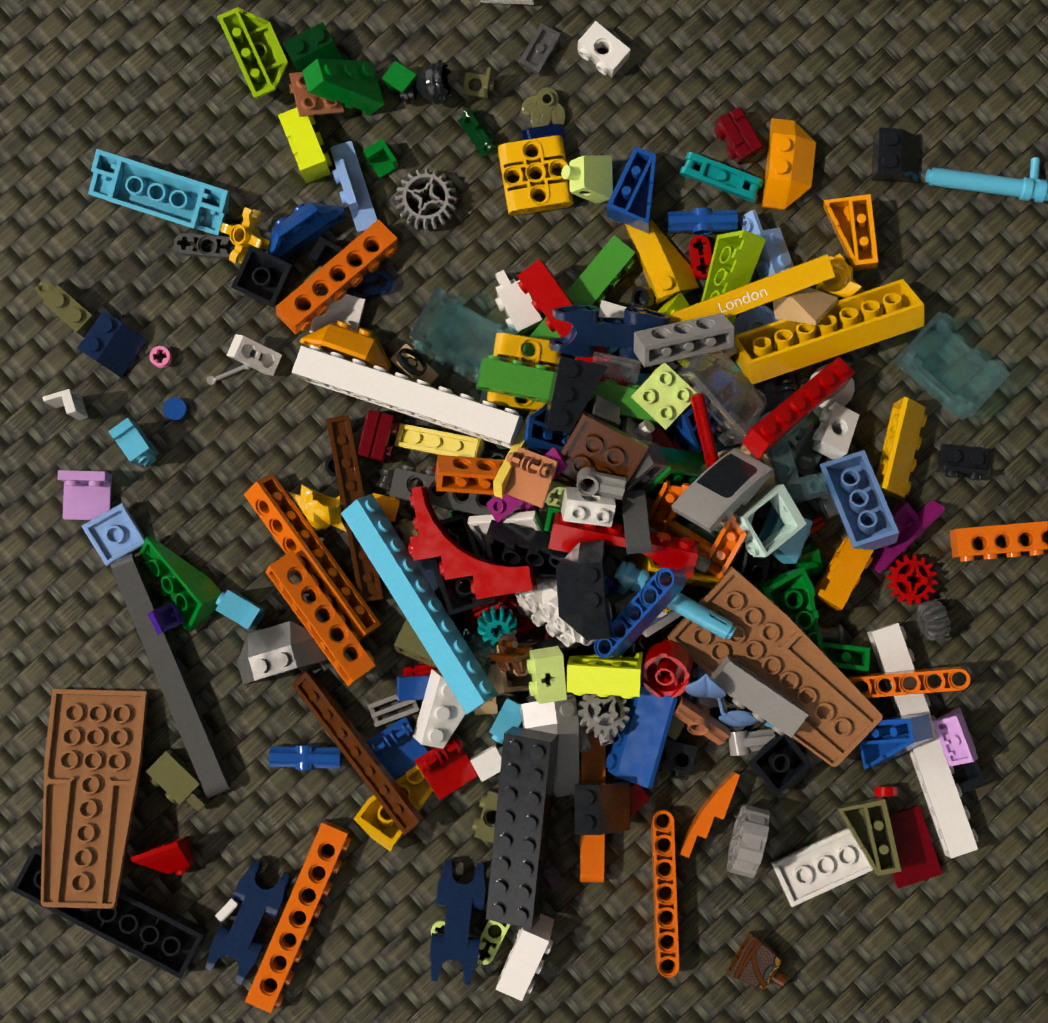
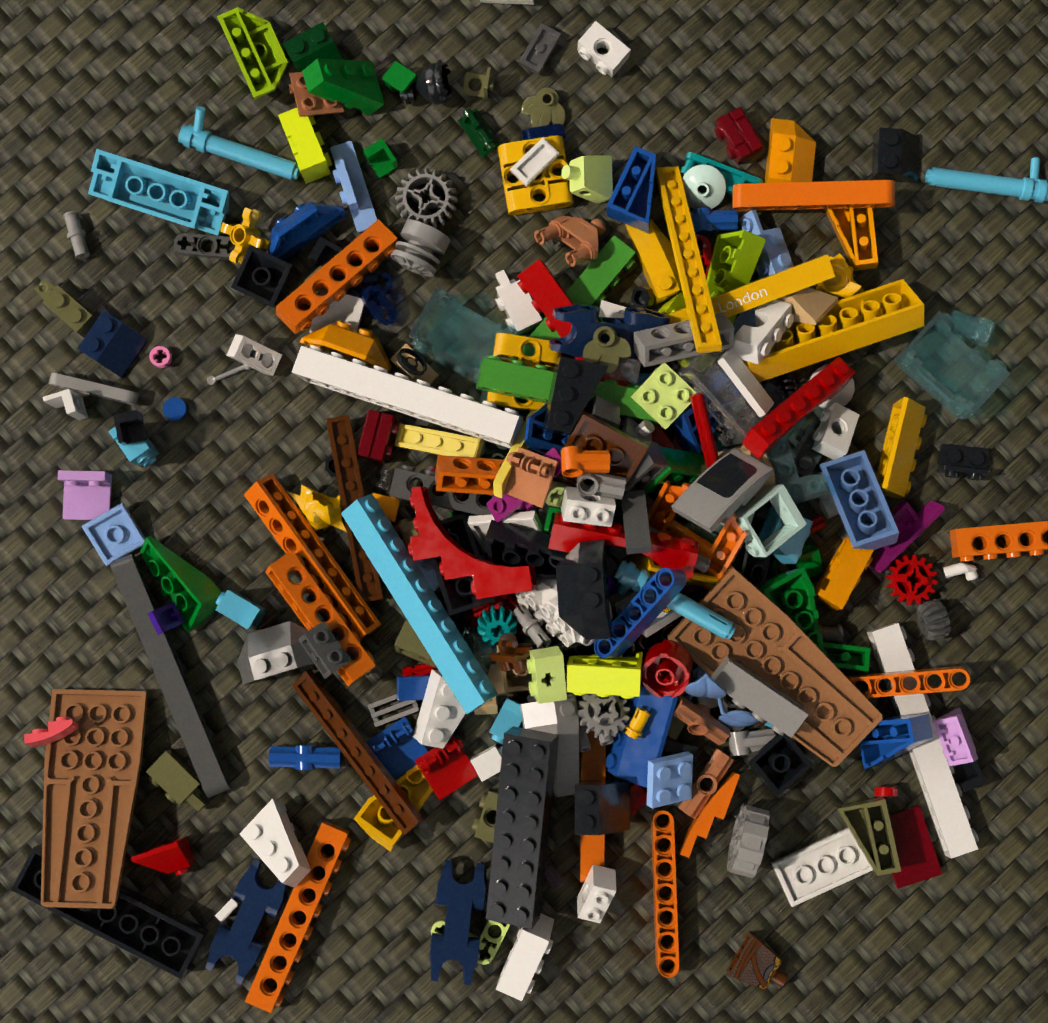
(56, 730): none -> coral slope
(76, 235): none -> light grey pin
(93, 389): none -> light grey beam
(130, 427): none -> black panel
(205, 142): none -> medium azure cylinder
(276, 844): none -> white wedge
(324, 649): none -> dark grey bracket
(374, 308): none -> clear blue beam
(422, 244): none -> light grey wheel
(531, 627): none -> light grey pin
(534, 161): none -> white tile
(576, 234): none -> nougat connector
(578, 461): none -> orange piece
(596, 893): none -> white brick
(606, 353): none -> olive plate
(637, 723): none -> yellow pin
(669, 779): none -> light blue plate
(688, 260): none -> yellow plate
(711, 179): none -> light aqua dish
(715, 770): none -> nougat piece
(745, 382): none -> white tile
(771, 322): none -> white arch
(813, 195): none -> orange beam
(961, 568): none -> white arm
(978, 329): none -> clear light blue piece

